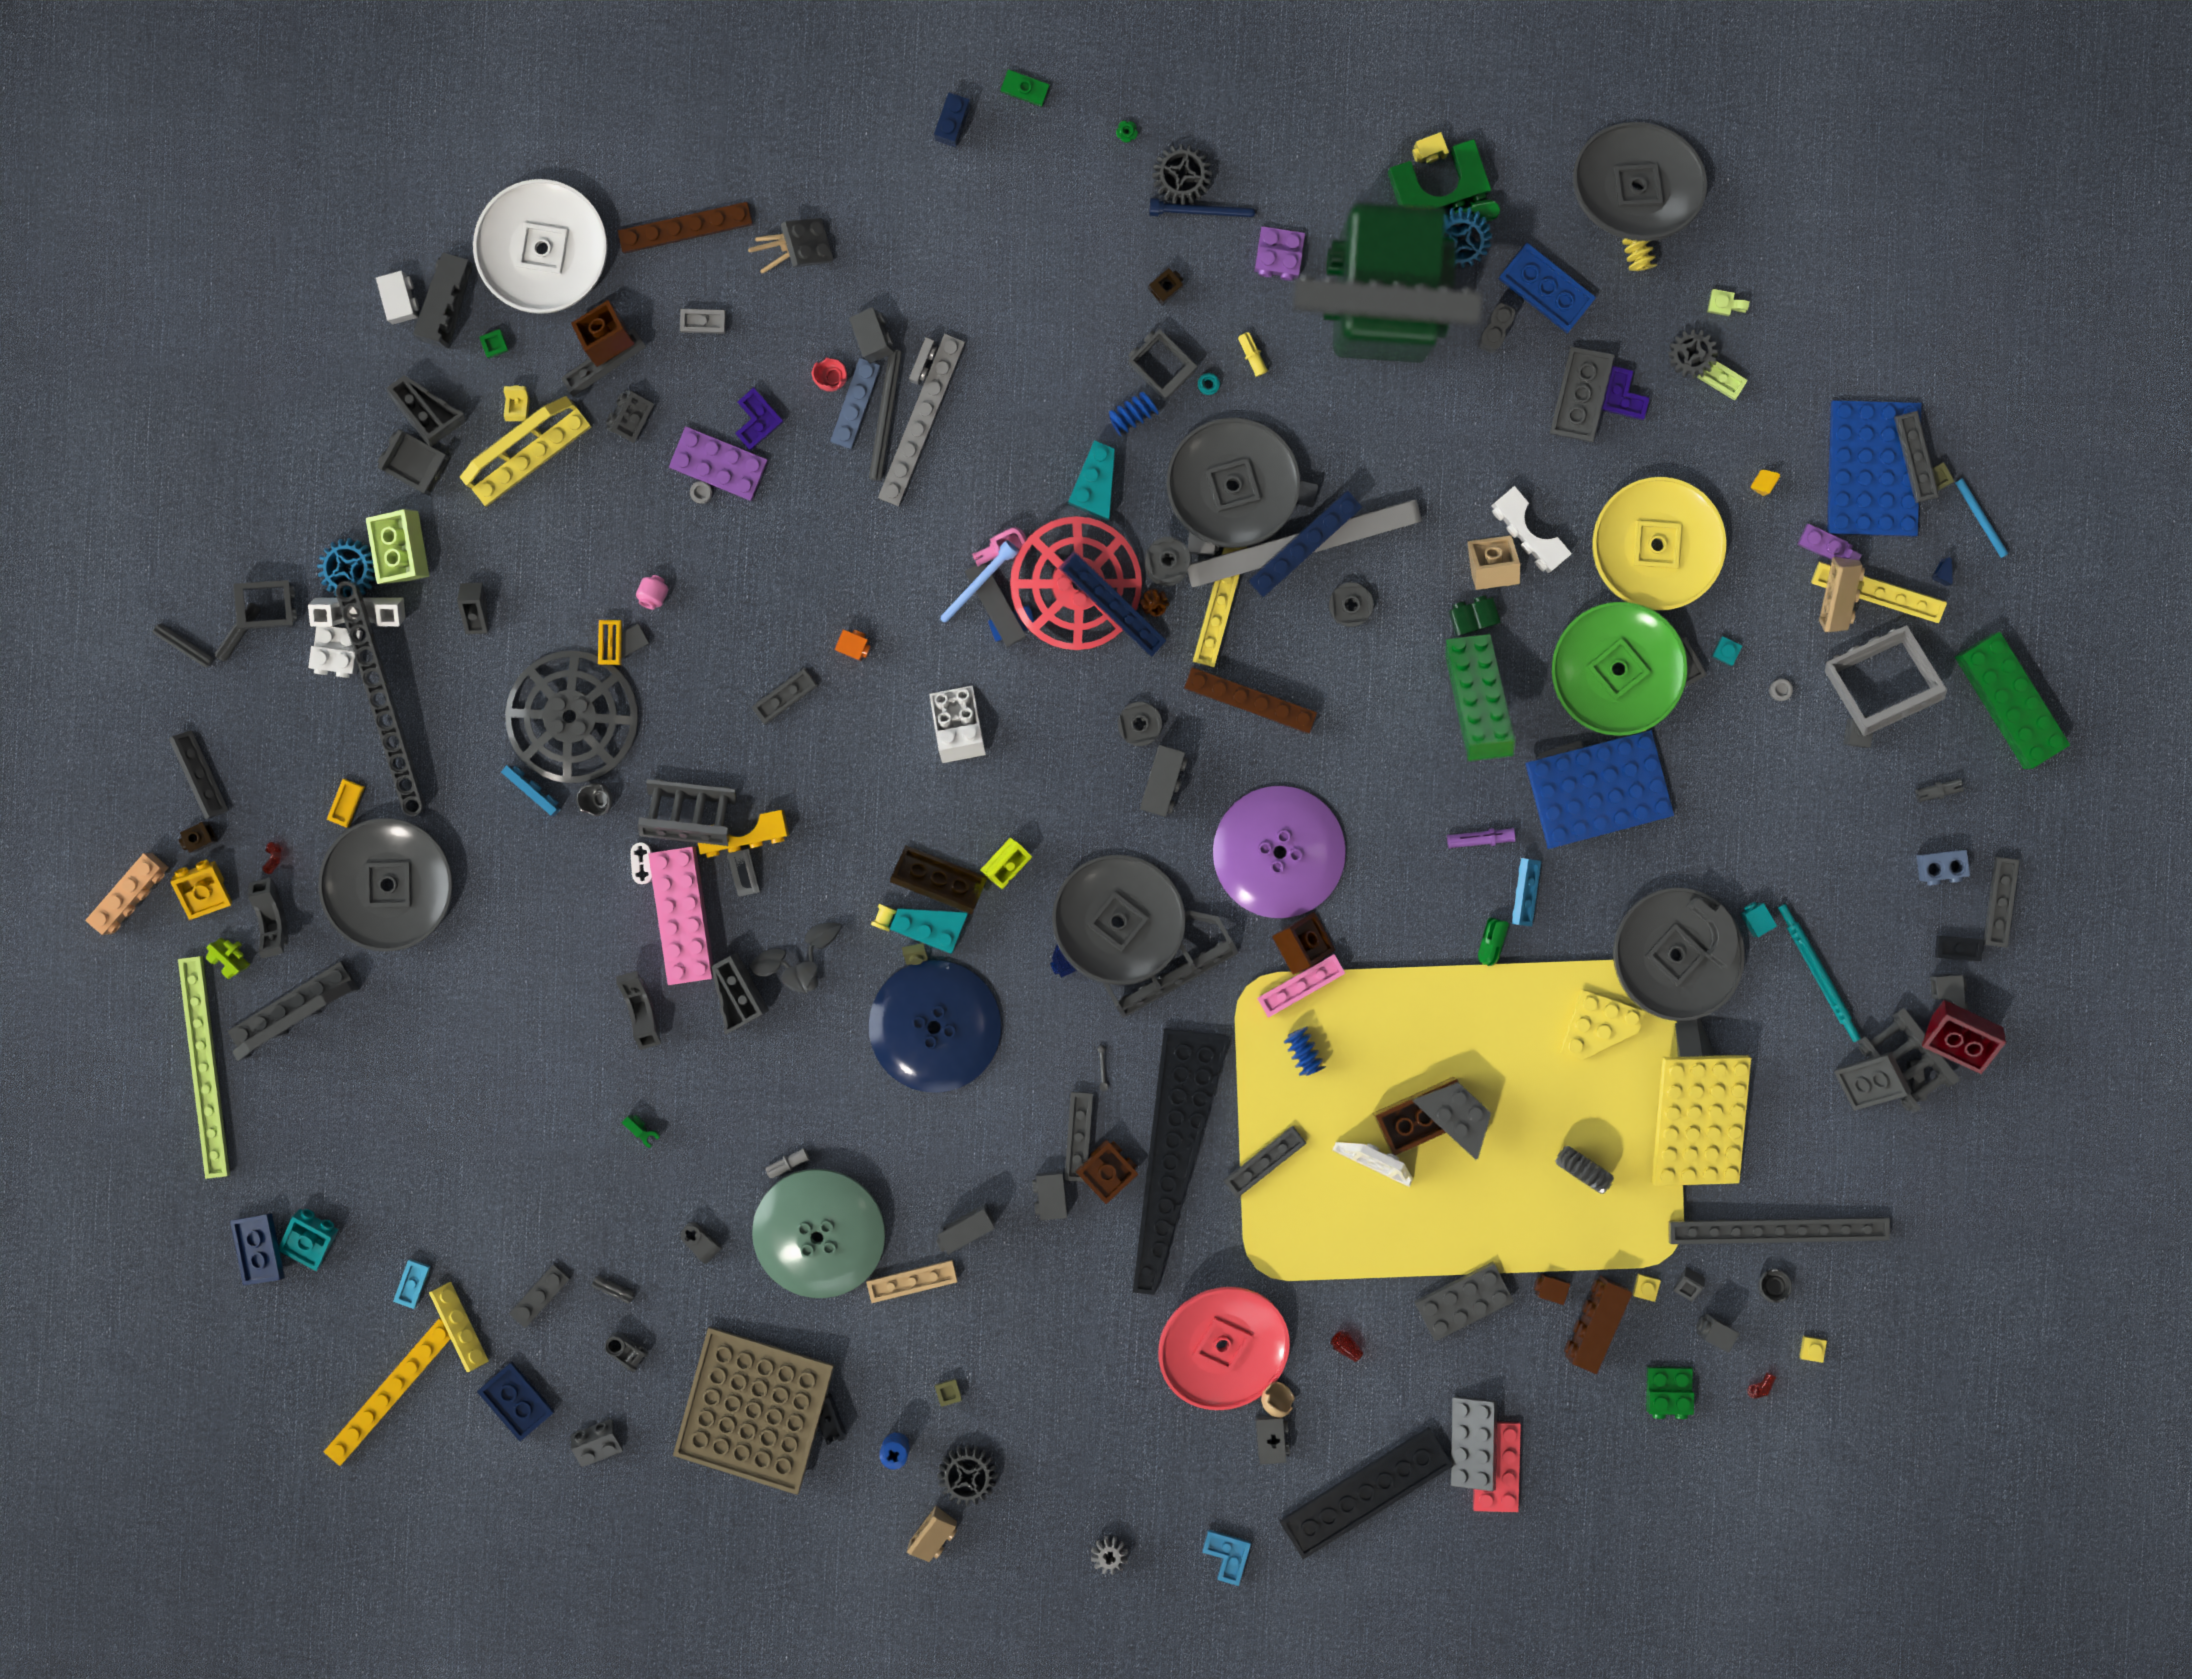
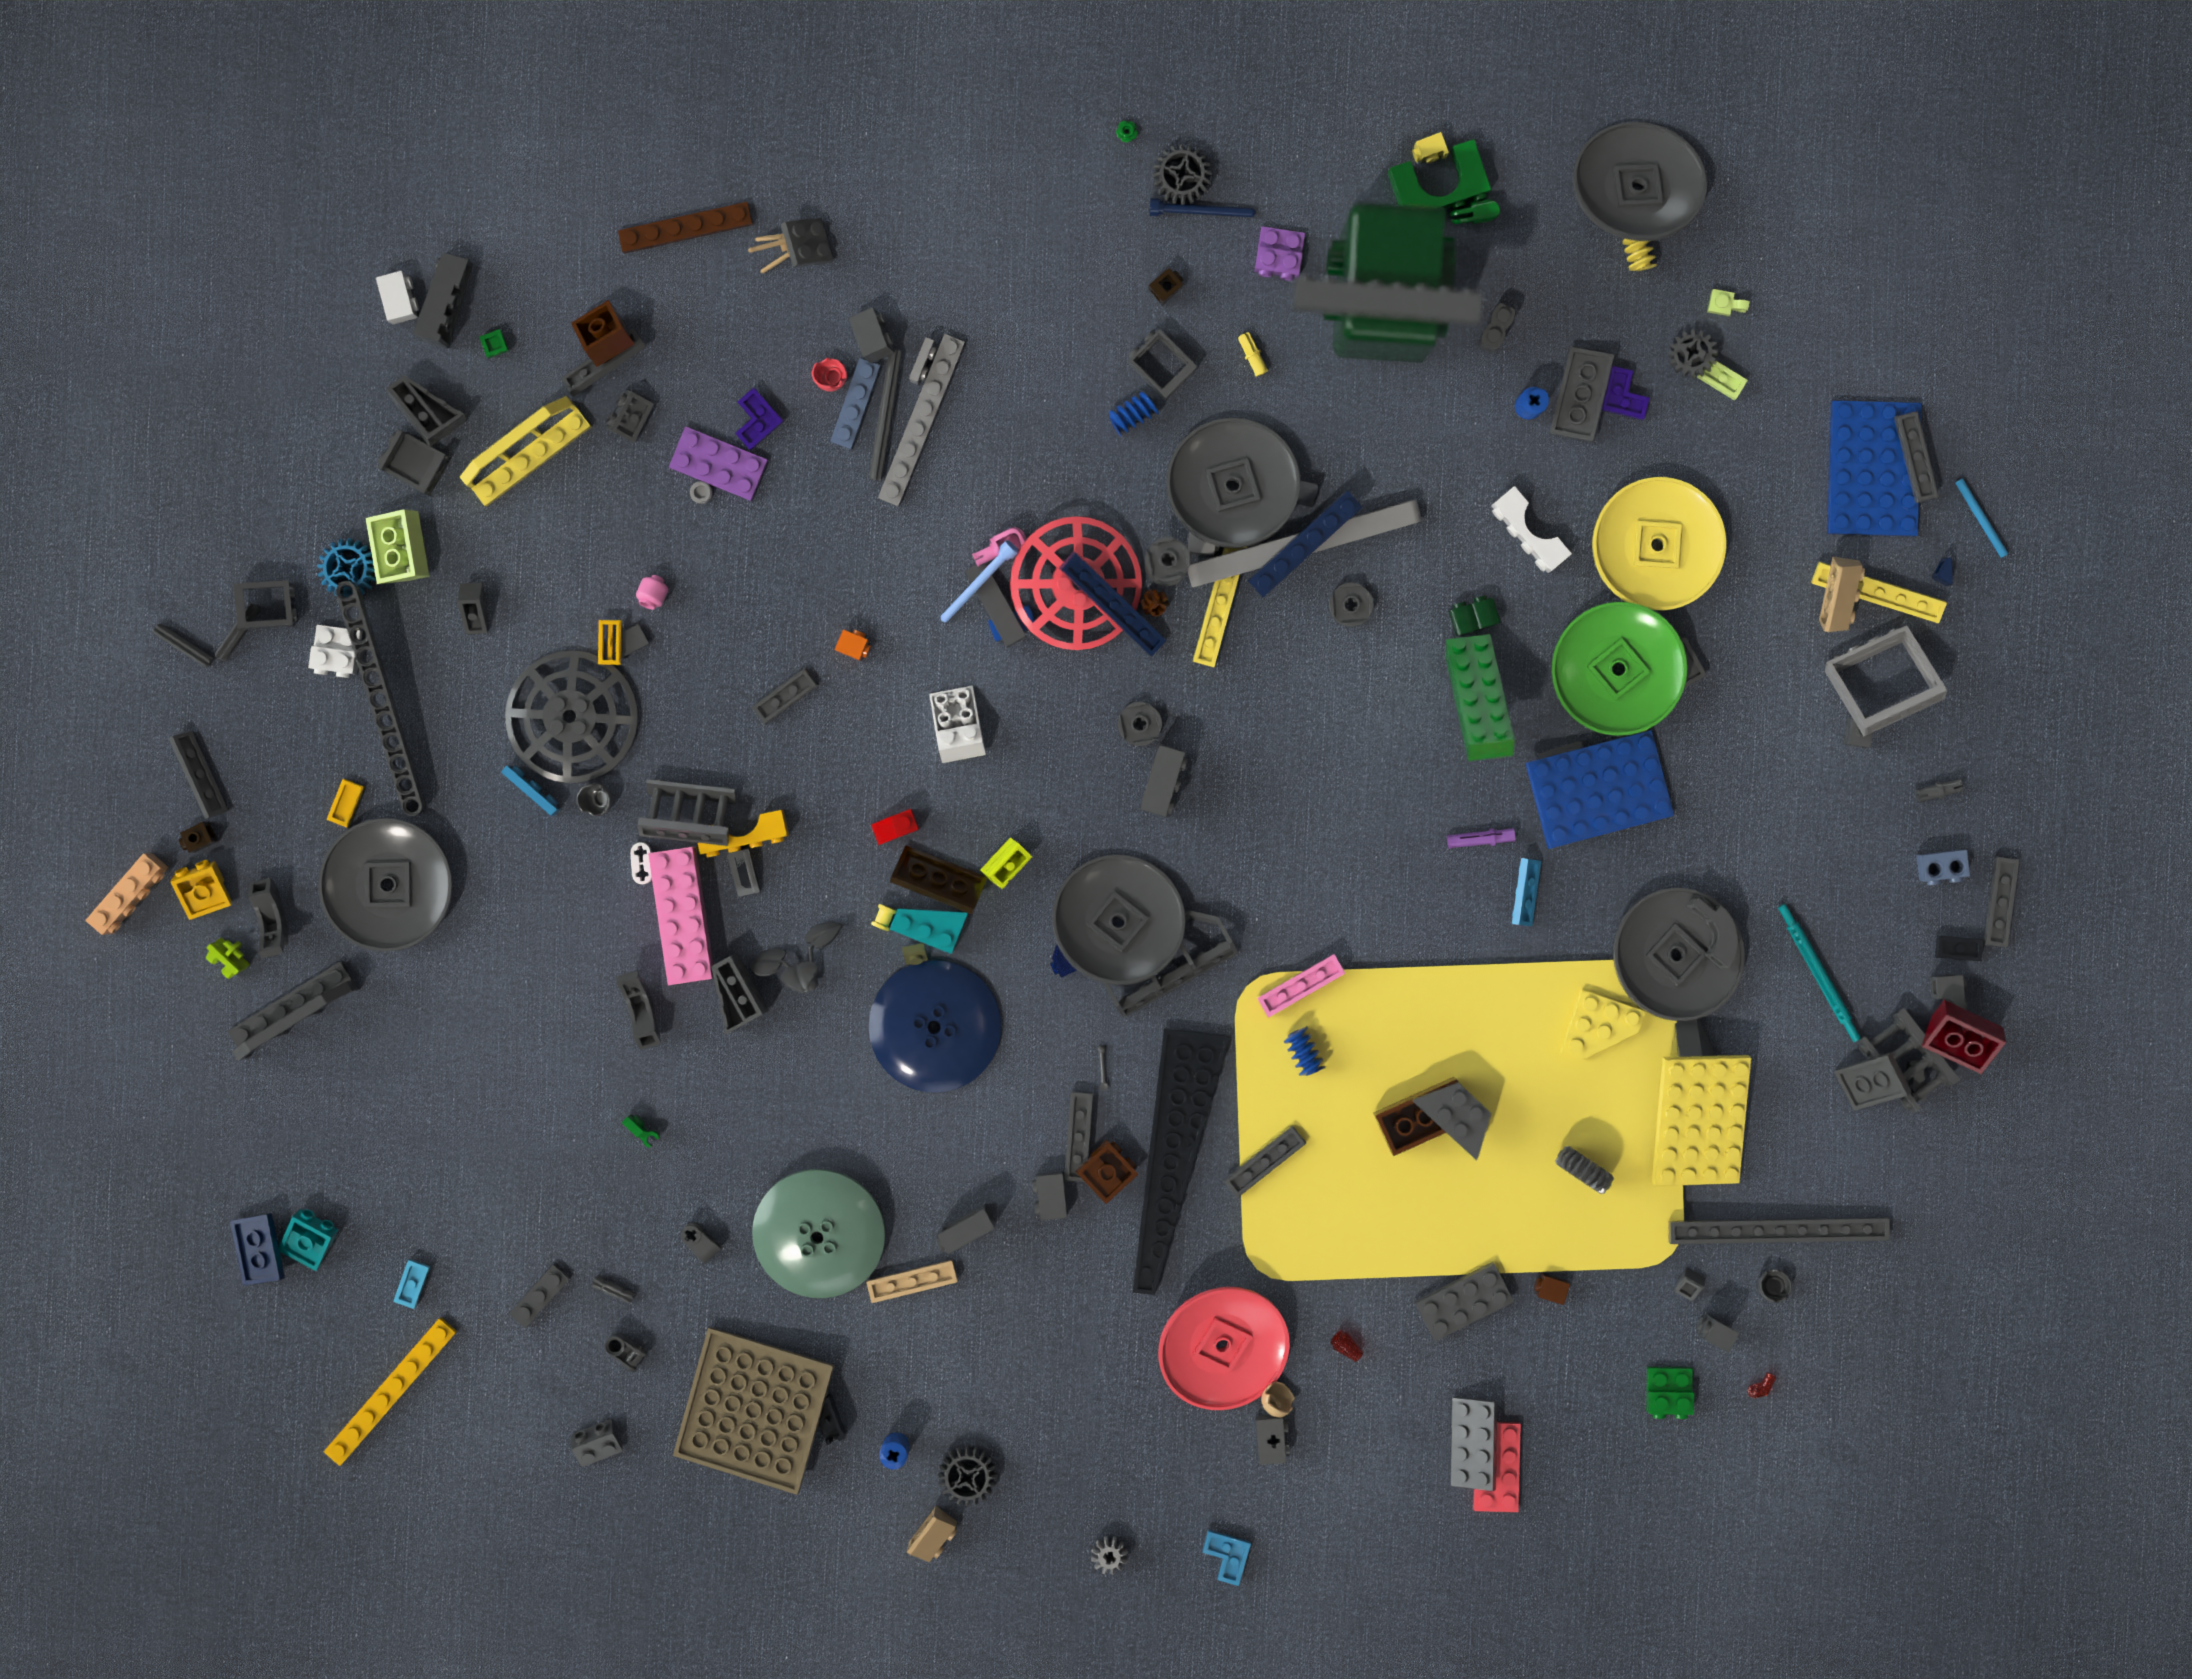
(203, 1067): yellowish green plate -> none
(274, 860): clear red arm -> none
(380, 611): white arch -> none
(458, 1327): light yellow plate -> none
(515, 1401): dark blue plate -> none
(516, 403): light yellow bracket -> none
(519, 222): white dish -> none
(702, 321): light grey plate -> none
(787, 1163): light grey axle -> none
(895, 826): none -> red slope
(948, 1392): olive plate -> none
(952, 120): dark blue brick -> none
(1025, 88): green plate -> none
(1094, 483): teal wedge -> none
(1208, 377): teal plate -> none
(1246, 856): medium lavender dish -> none
(1250, 700): reddish brown arch -> none
(1303, 943): reddish brown slope -> none
(1365, 1493): black plate -> none
(1371, 1157): white wing -> none
(1475, 248): dark azure gear -> none
(1492, 941): green arm -> none
(1494, 562): tan slope -> none
(1537, 396): none -> blue piece
(1547, 288): blue plate -> none
(1598, 1324): reddish brown brick -> none
(1646, 1287): light yellow plate -> none
(1726, 651): teal plate -> none
(1758, 919): teal brick -> none
(1765, 482): yellow slope -> none
(1780, 690): light grey tile -> none
(1813, 1349): light yellow plate -> none
(1826, 544): medium lavender hinge -> none
(1942, 476): olive plate -> none
(2012, 701): green brick -> none

